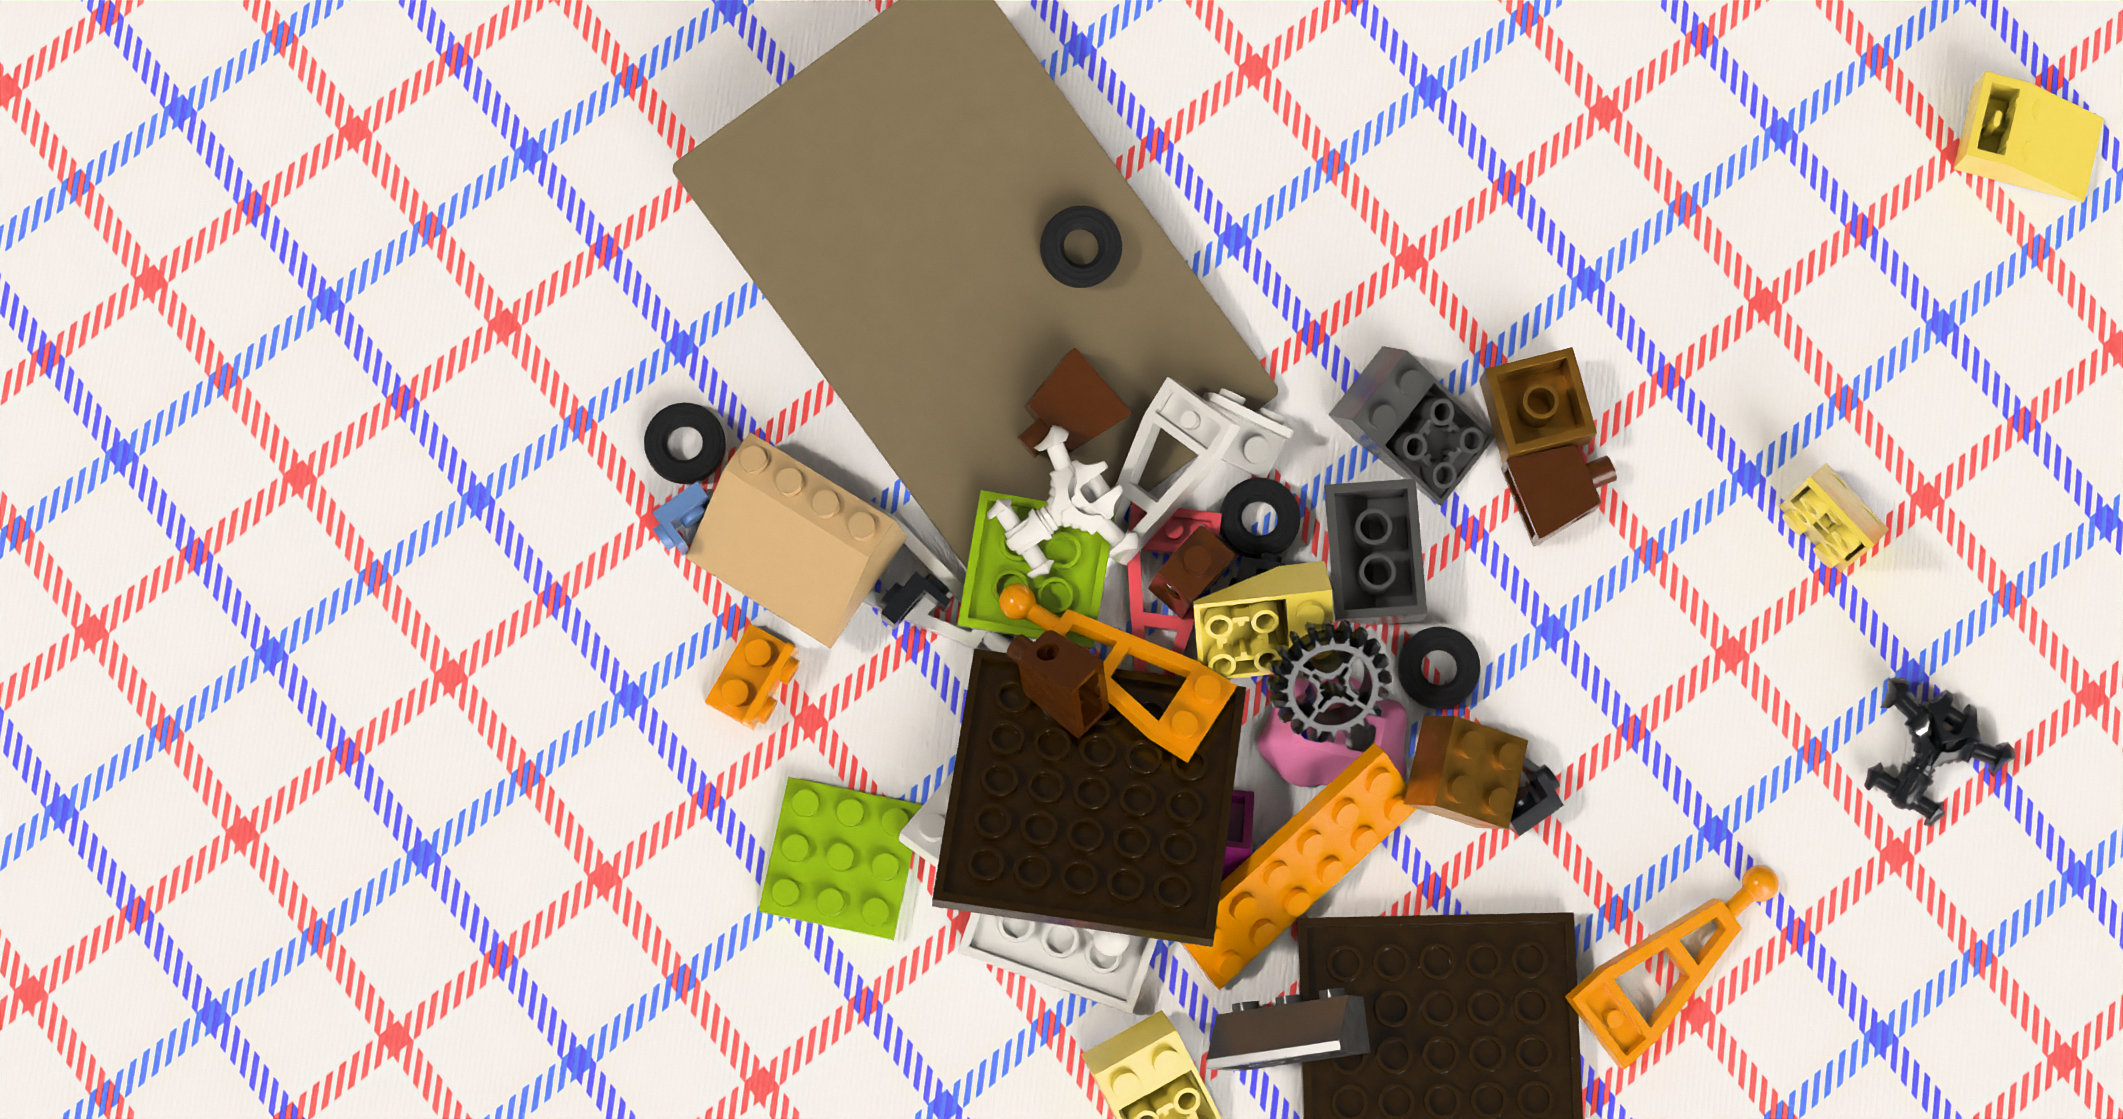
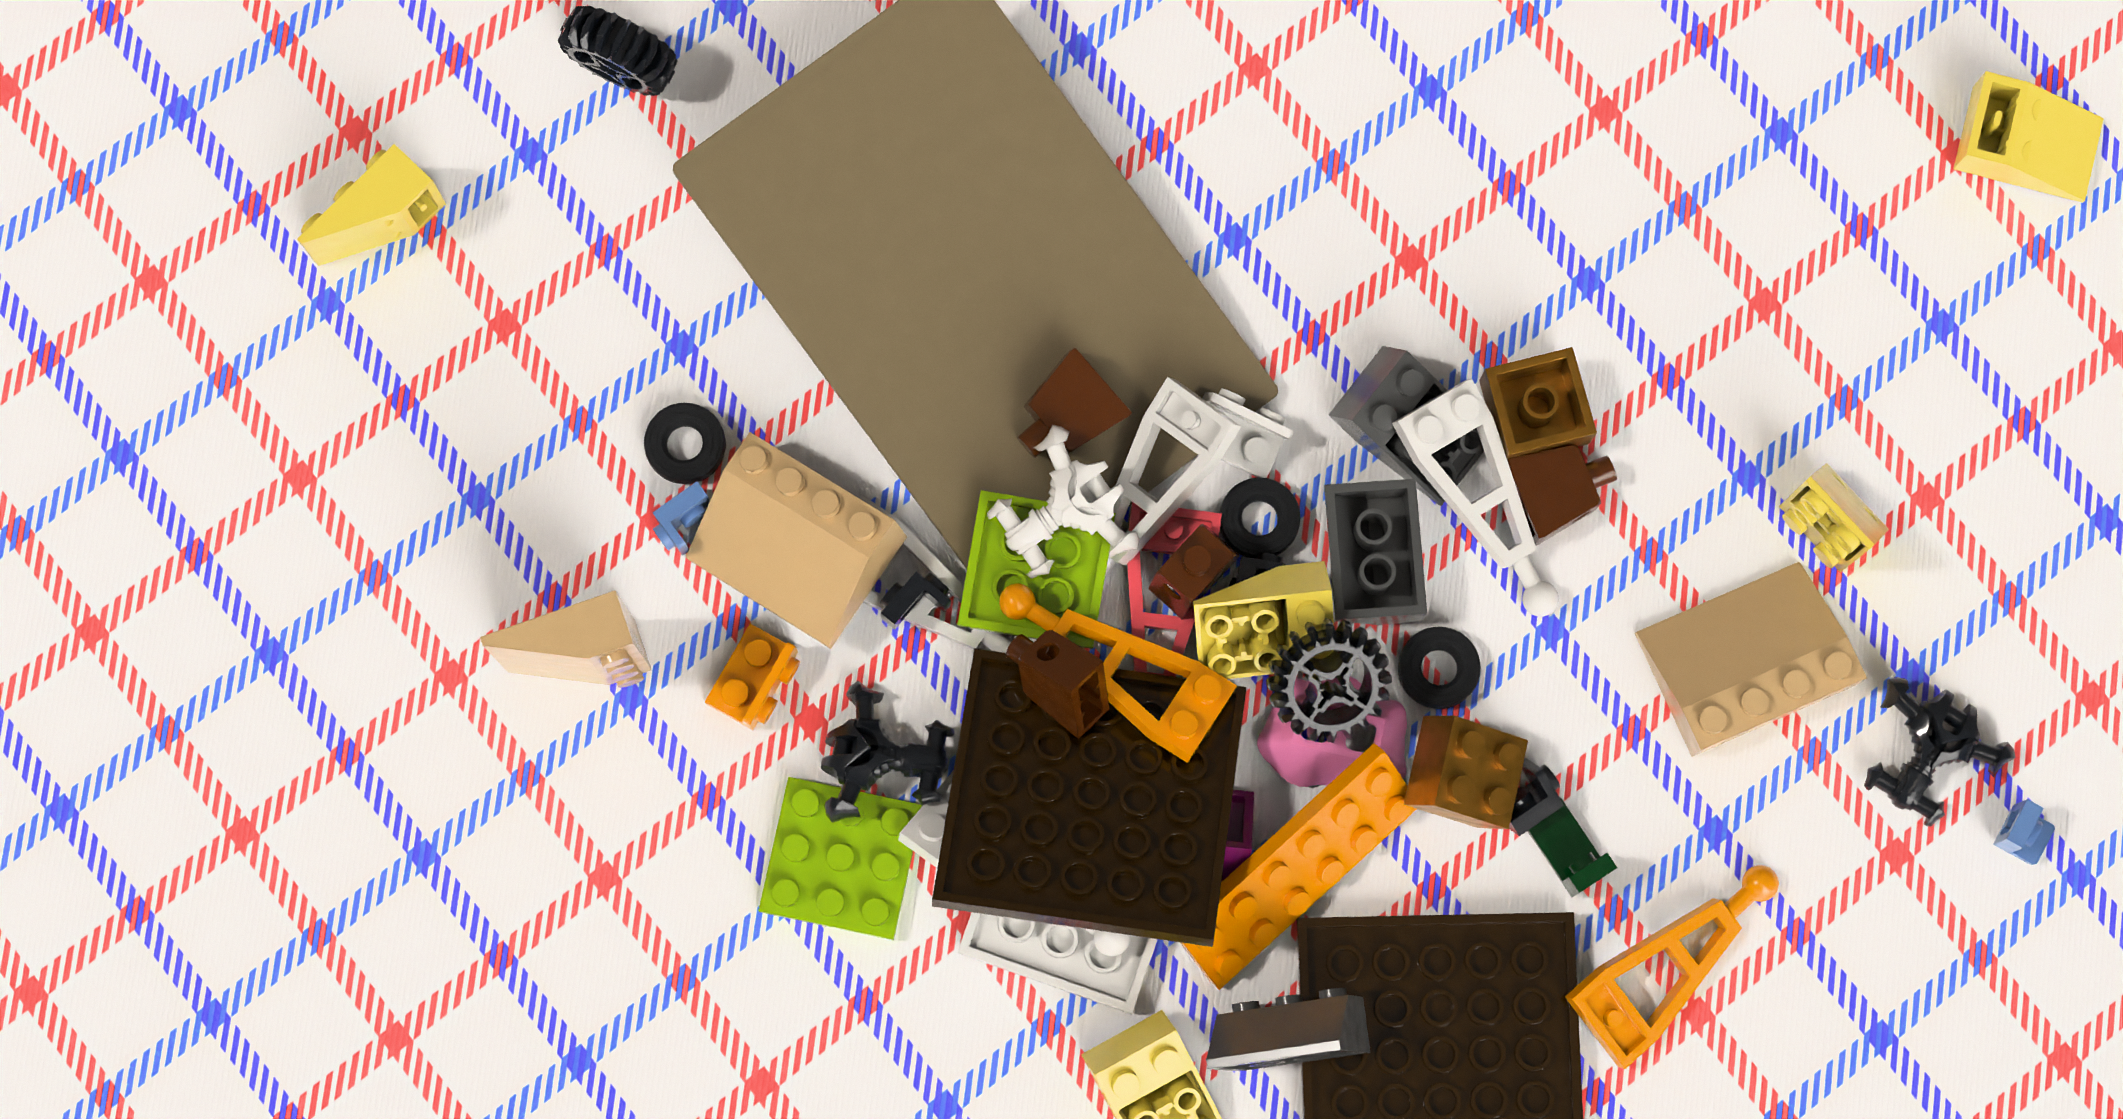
(375, 210): none -> light yellow slope
(580, 643): none -> tan slope
(617, 50): none -> black gear
(866, 754): none -> black piece
(1061, 266): black tyre -> none
(1443, 422): none -> white plate
(1570, 851): none -> dark green bracket
(1749, 658): none -> tan slope
(2025, 832): none -> medium blue bracket

